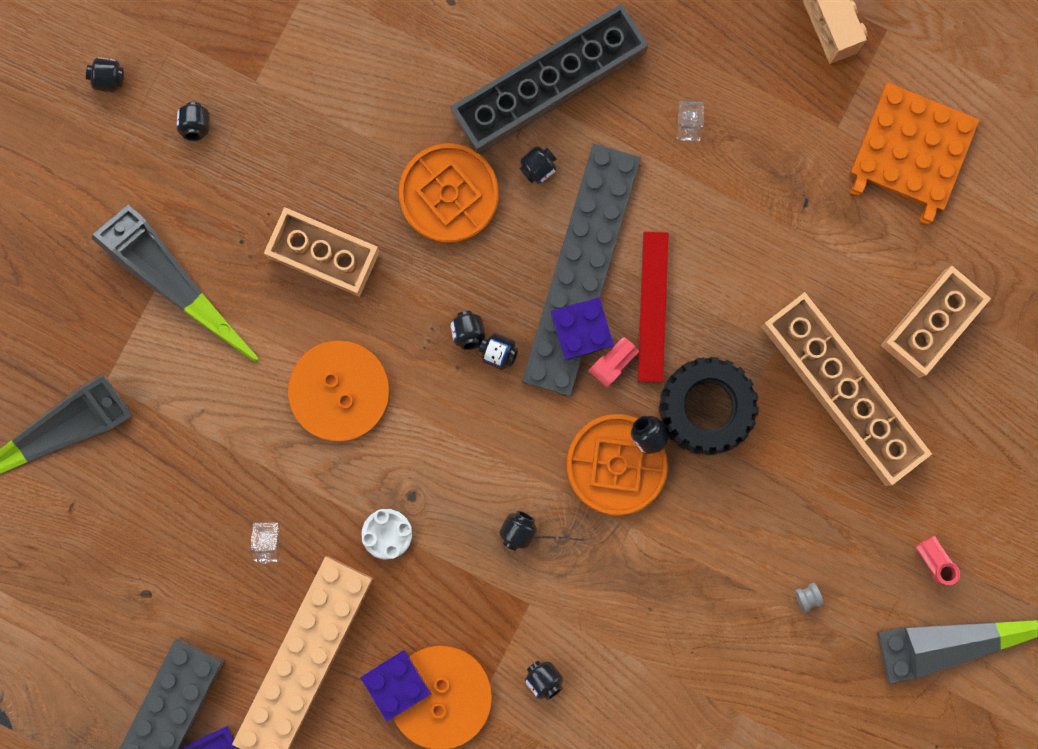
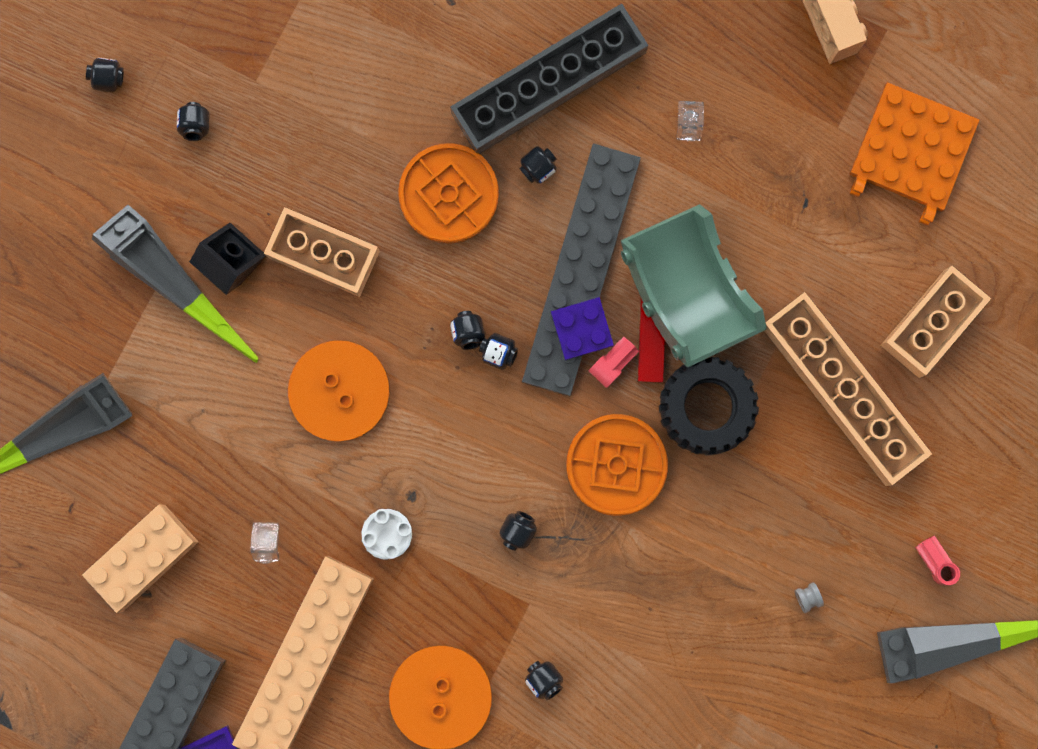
(140, 558): none -> light nougat brick
(227, 258): none -> black slope
(395, 685): dark purple plate -> none
(649, 434): black head -> none
(690, 287): none -> sand green panel

